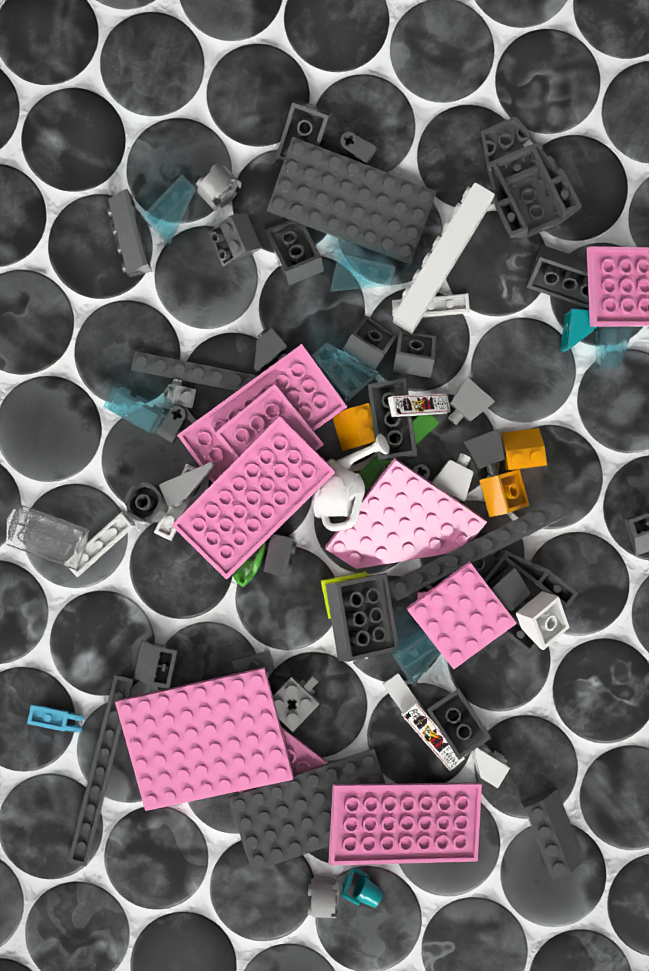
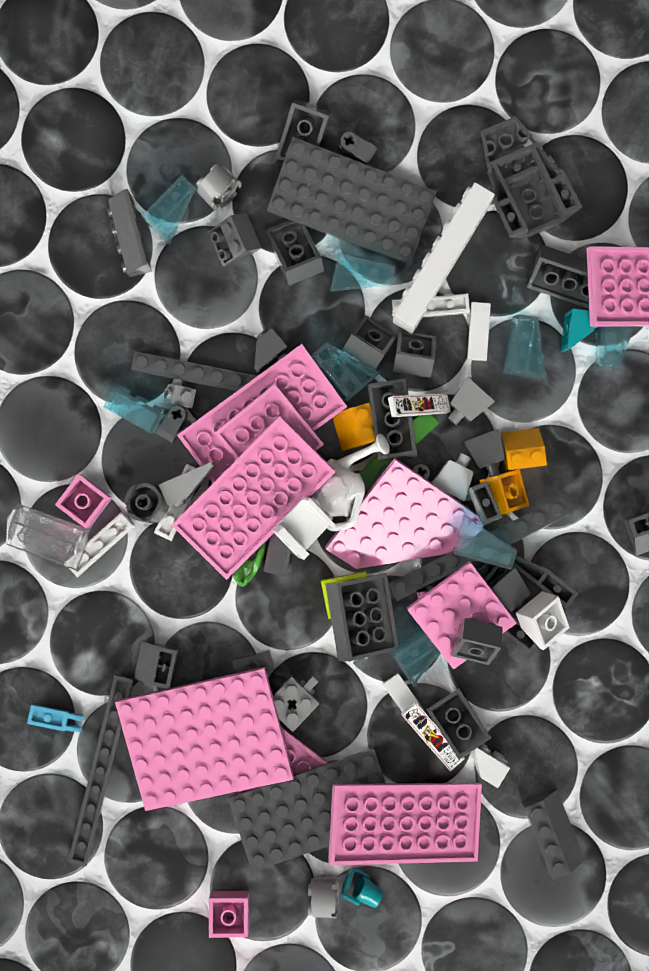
(83, 501): none -> bright pink brick
(228, 914): none -> bright pink brick
(303, 526): none -> white panel
(477, 641): none -> dark grey slope
(478, 331): none -> white tile
(482, 545): none -> clear light blue wedge
(484, 503): none -> dark grey brick
(524, 348): none -> clear light blue wedge

